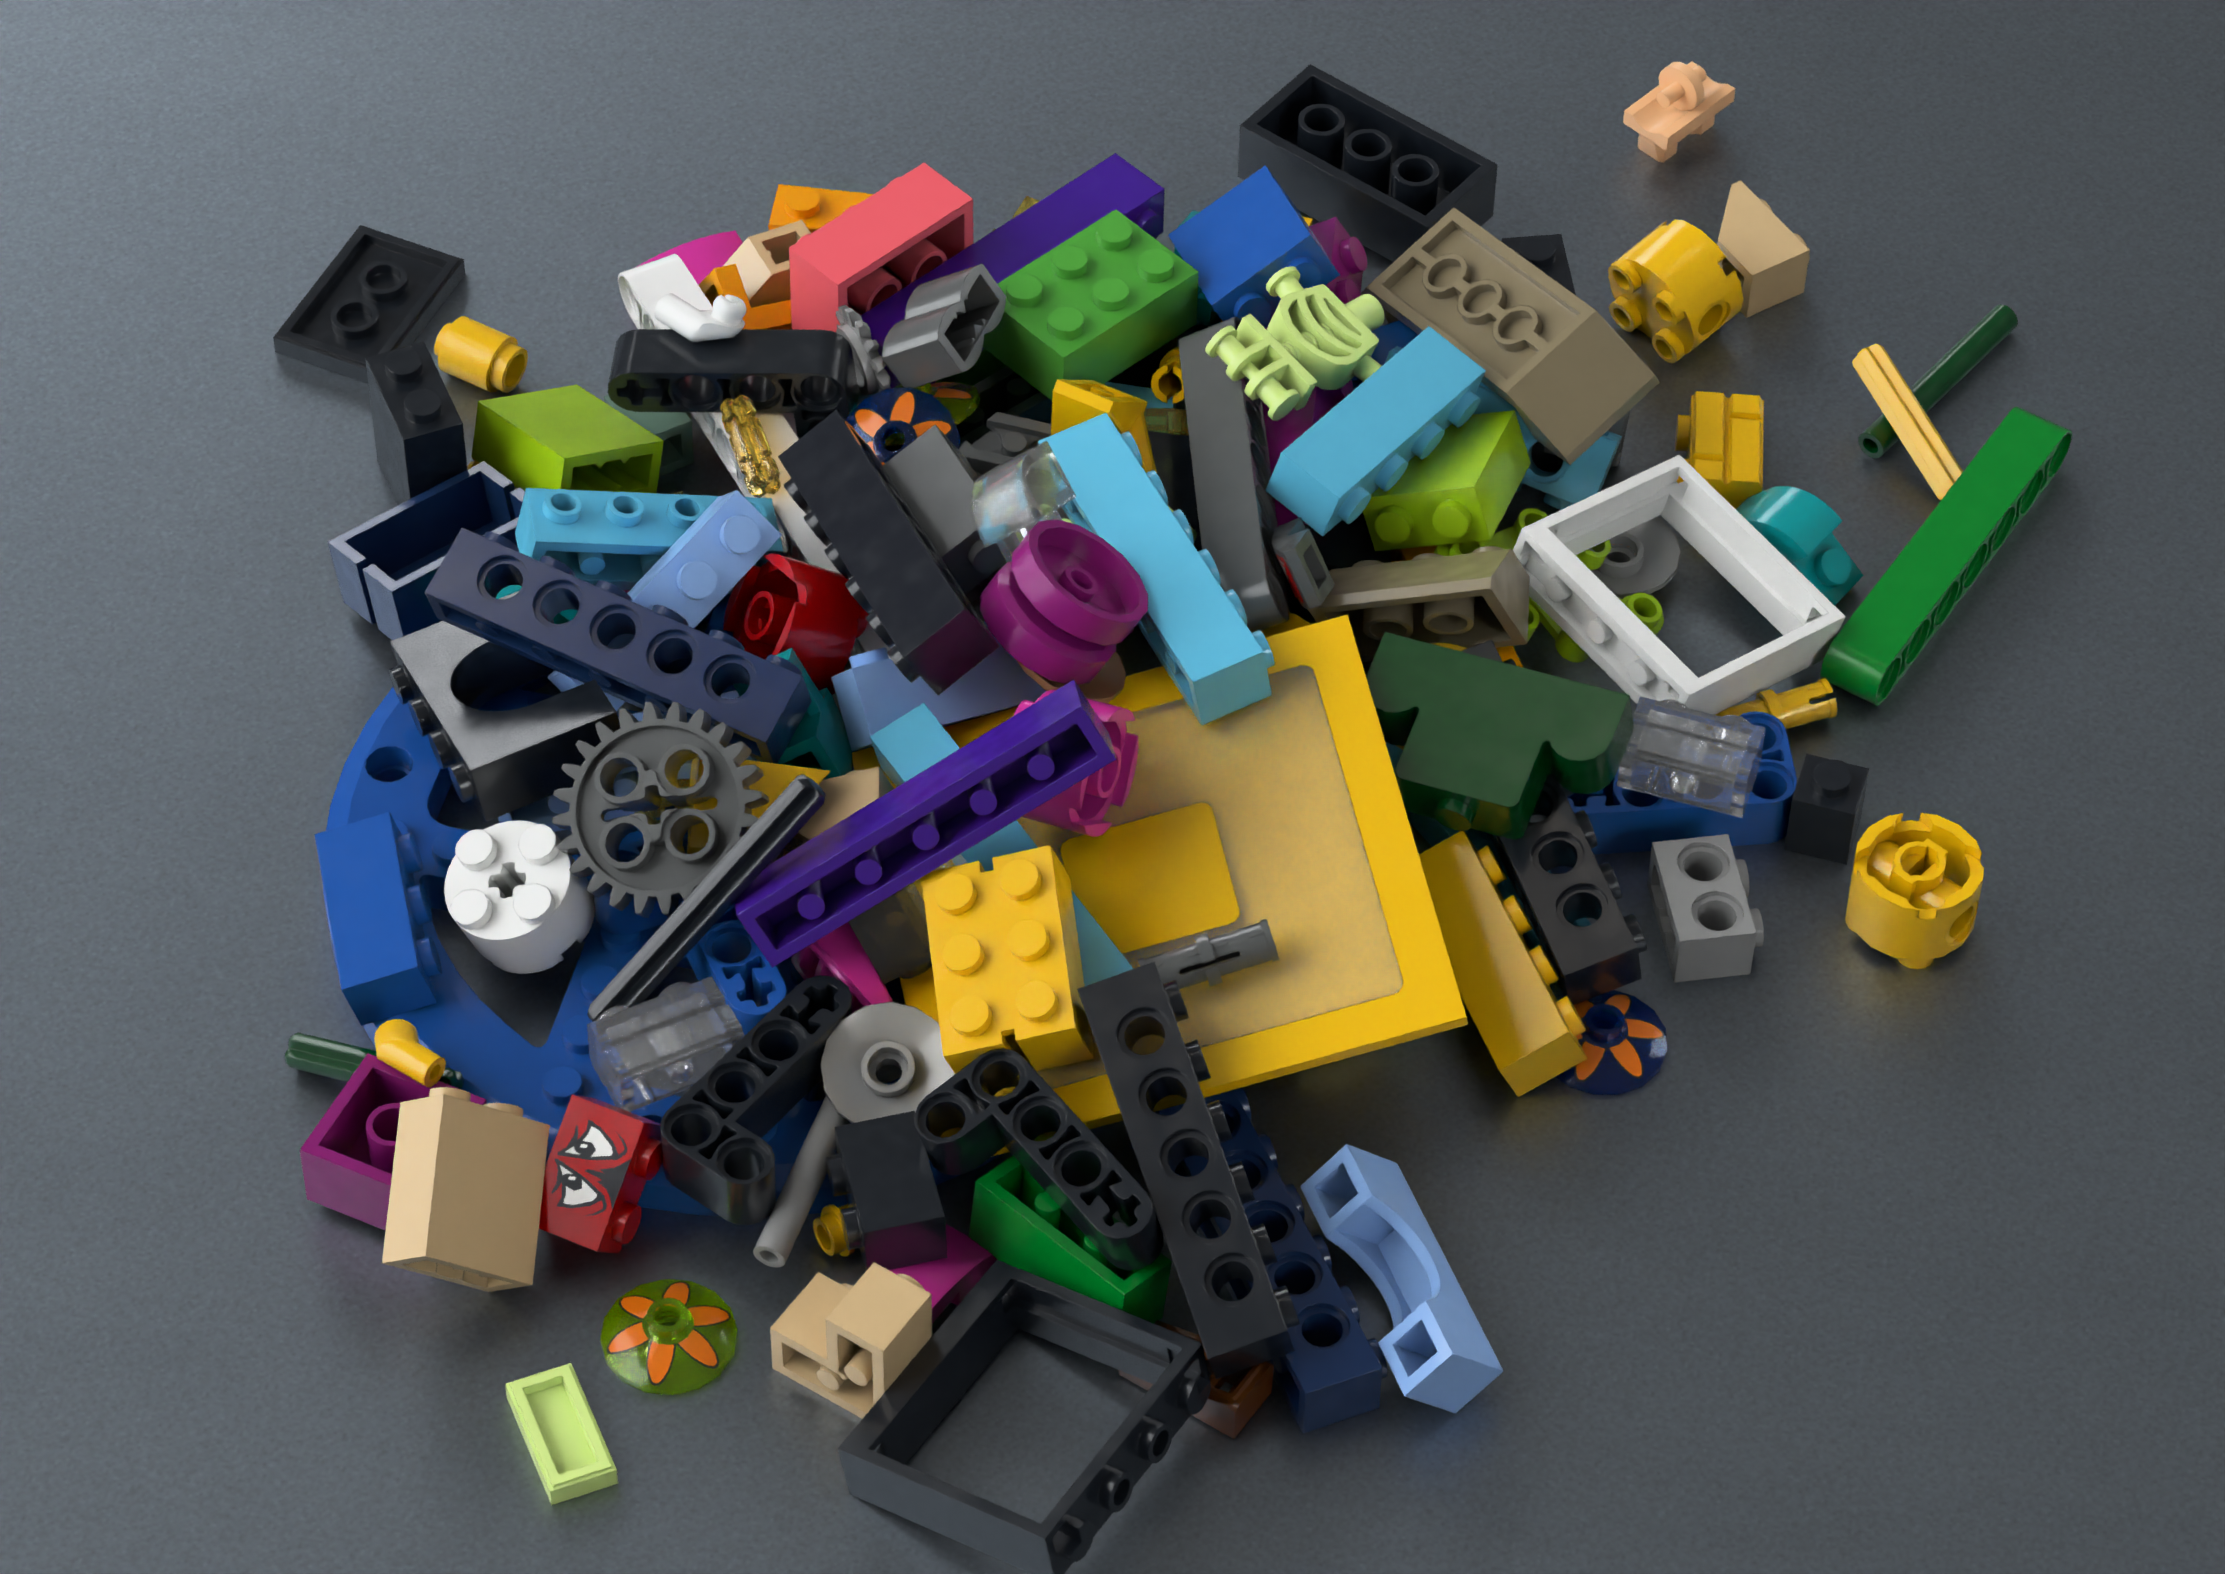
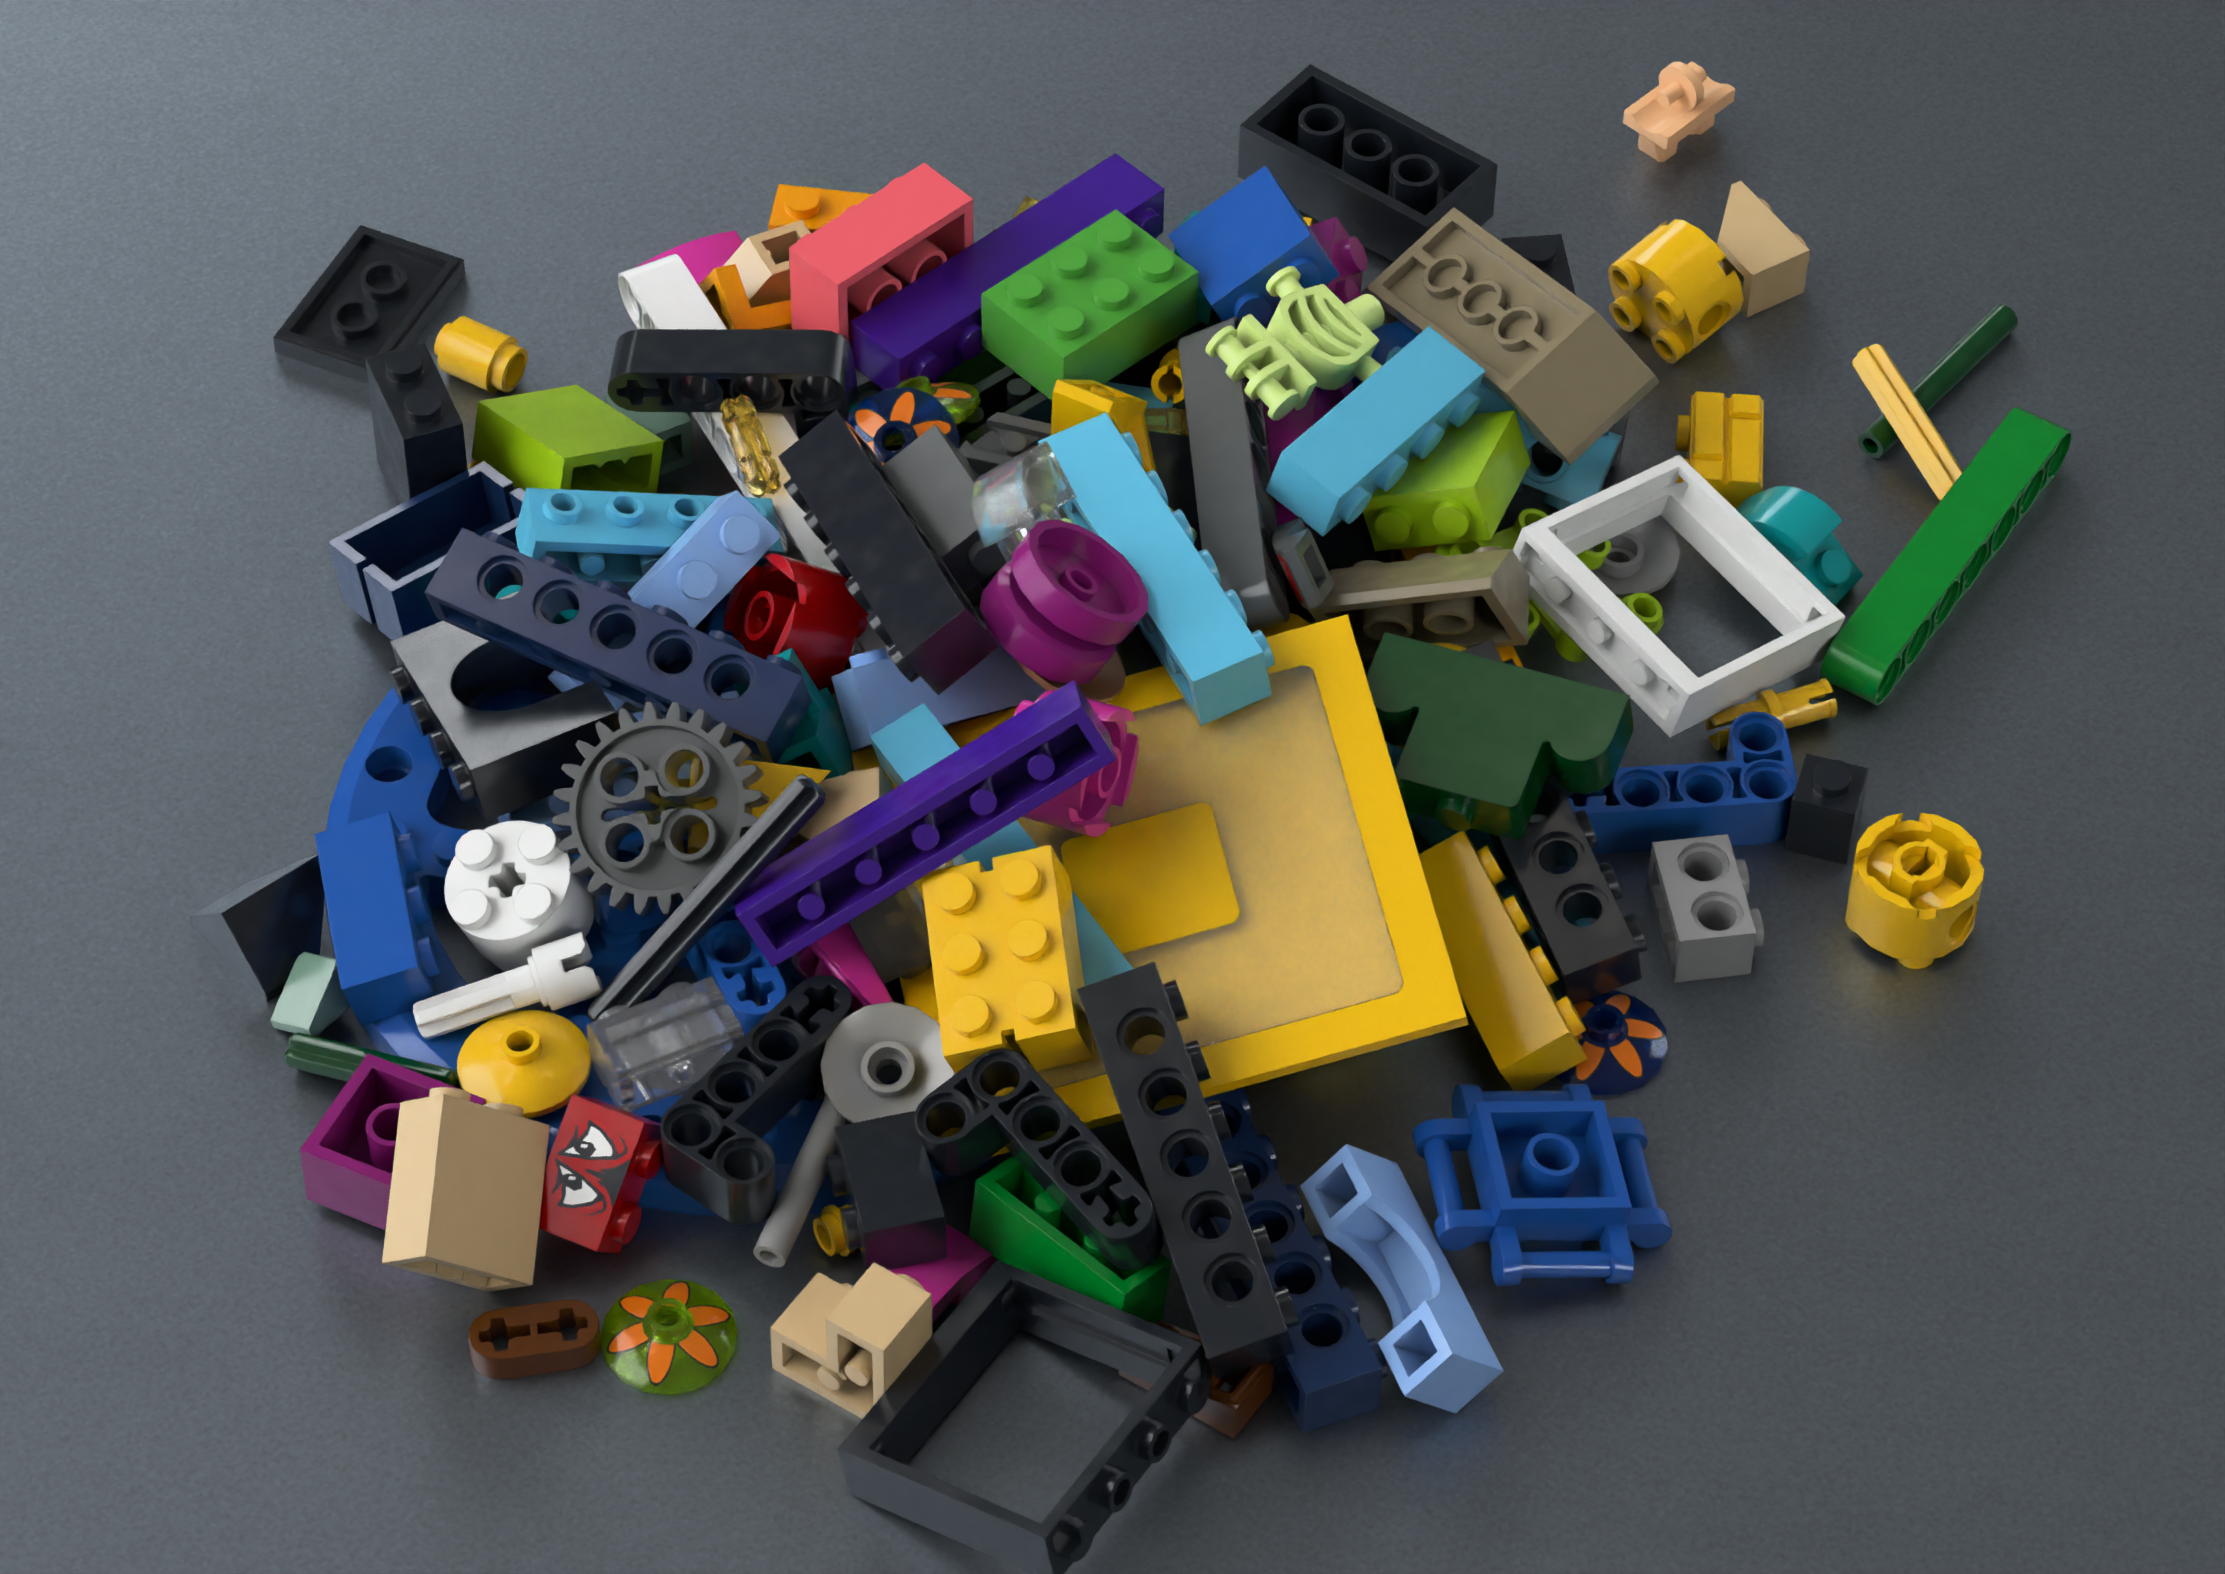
(267, 924): none -> black slope
(310, 996): none -> sand green slope
(400, 1048): yellow arm -> none
(525, 1061): none -> yellow dish
(534, 1339): none -> reddish brown beam
(550, 977): none -> white piece
(561, 1433): yellowish green tile -> none
(702, 325): white arm -> none
(867, 361): light grey gear -> none
(944, 327): dark grey brick -> none
(1215, 956): dark grey pin -> none
(1545, 1182): none -> blue brick
(1692, 756): clear brick -> none

